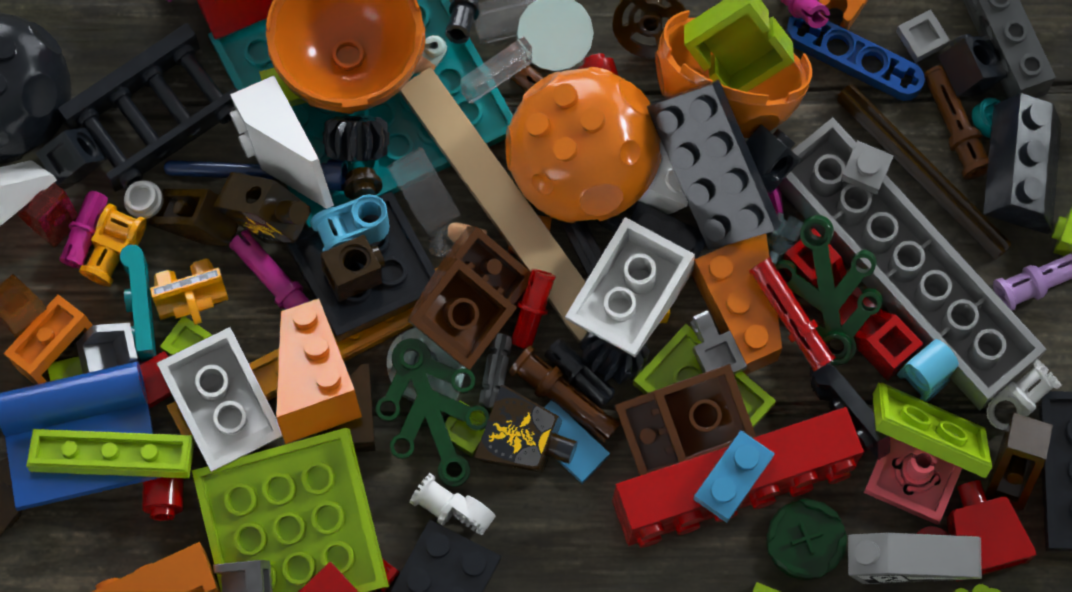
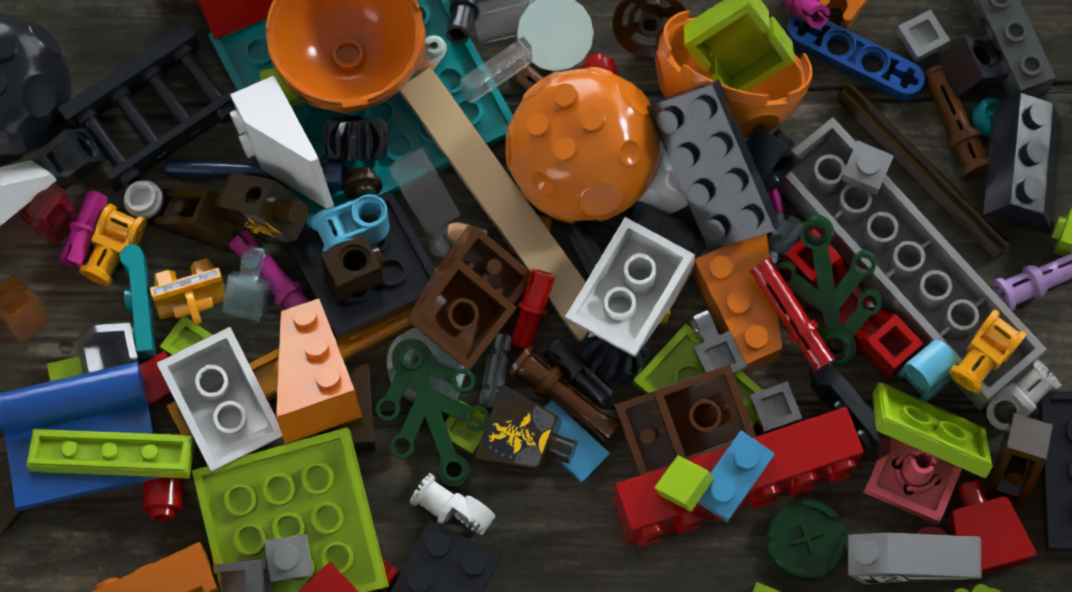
(46, 339): orange panel -> none
(245, 291): none -> clear light blue plate
(288, 558): none -> light grey plate
(684, 483): none -> lime tile
(775, 408): none -> flat silver panel
(991, 347): none -> light orange connector

